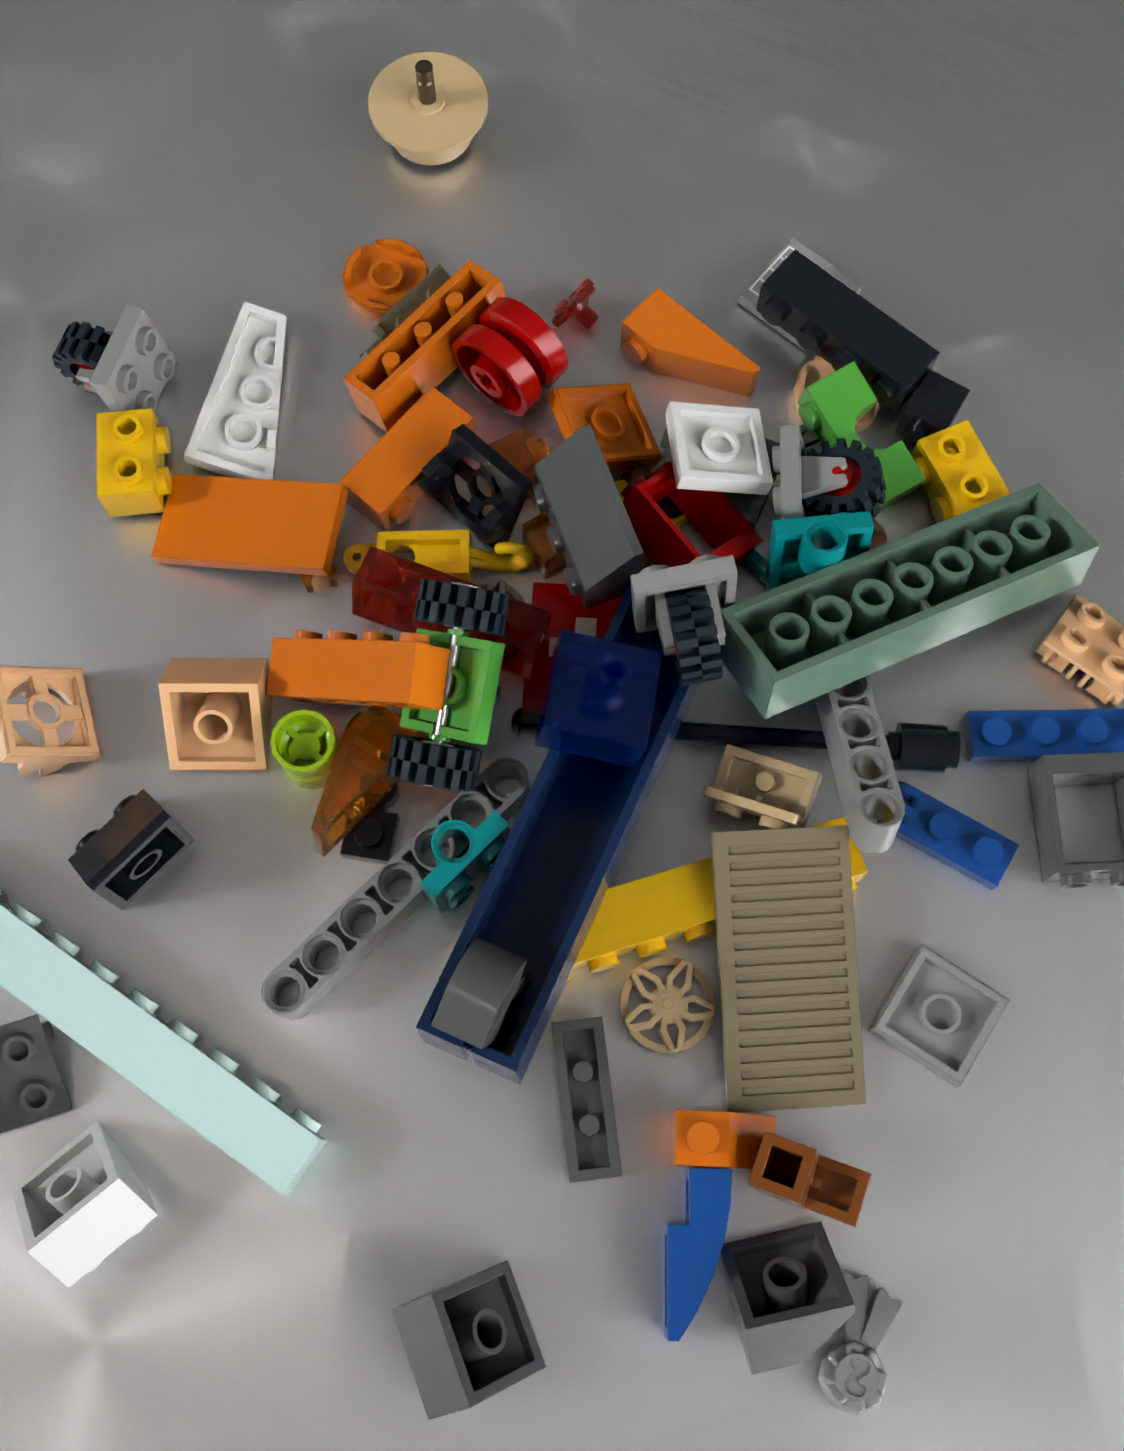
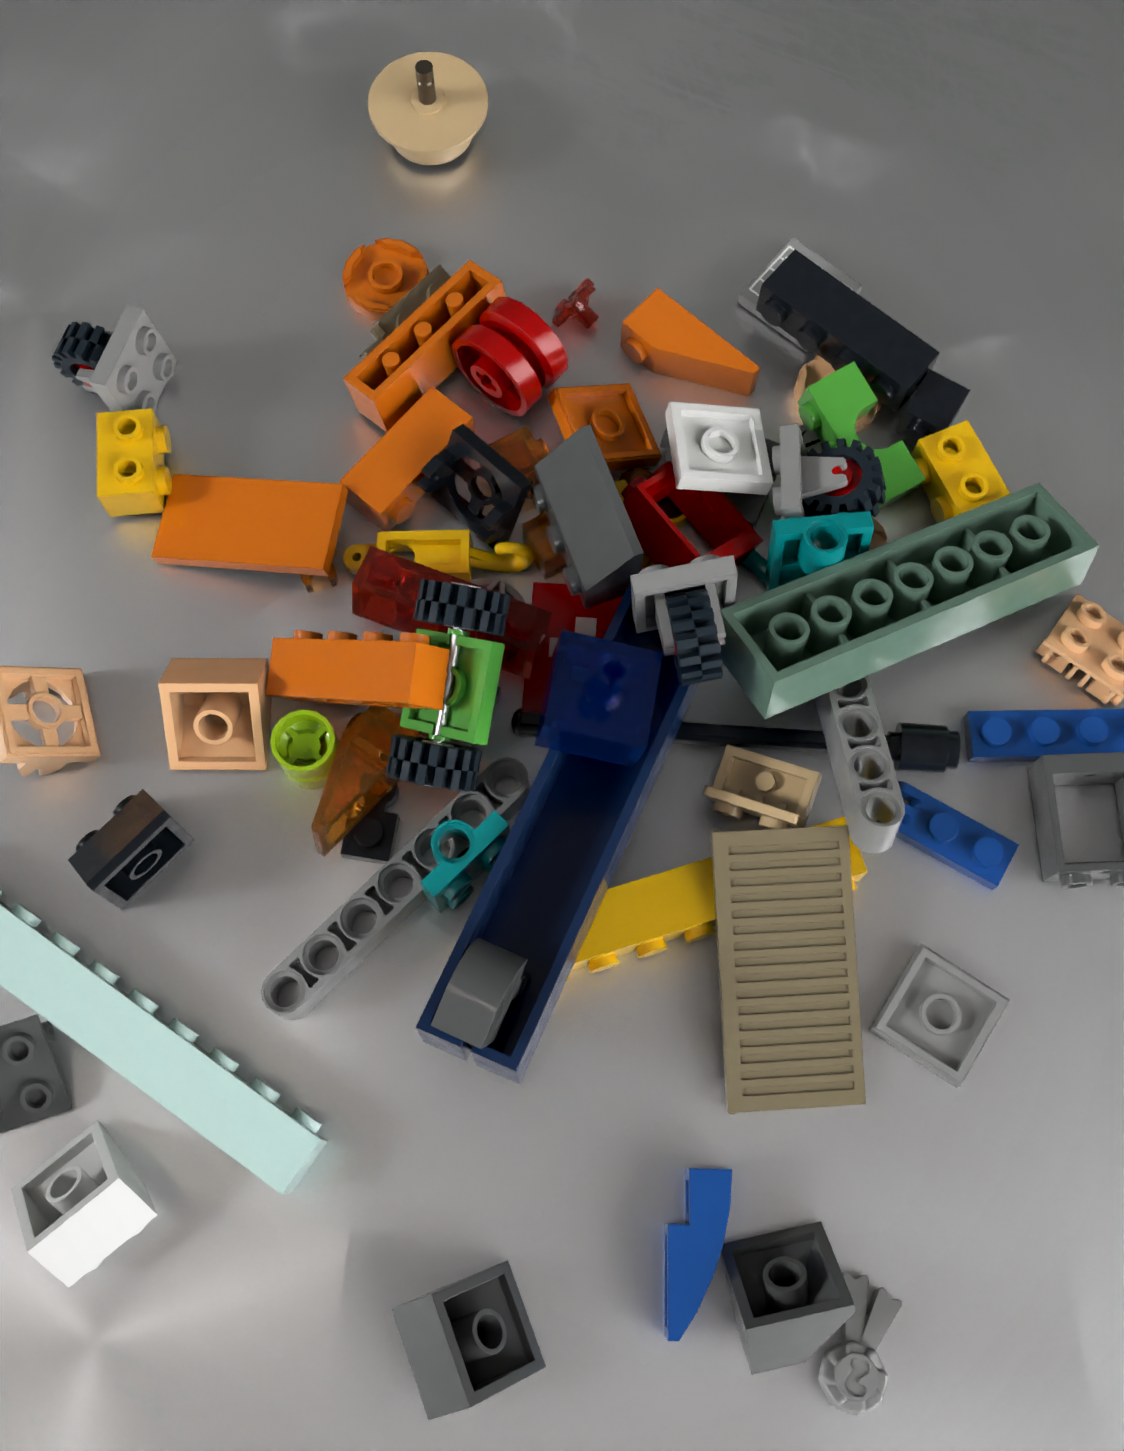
(242, 407): white wing -> none
(586, 1099): dark grey plate -> none
(667, 1005): tan wheel -> none
(717, 1138): orange slope -> none
(809, 1179): dark orange brick -> none

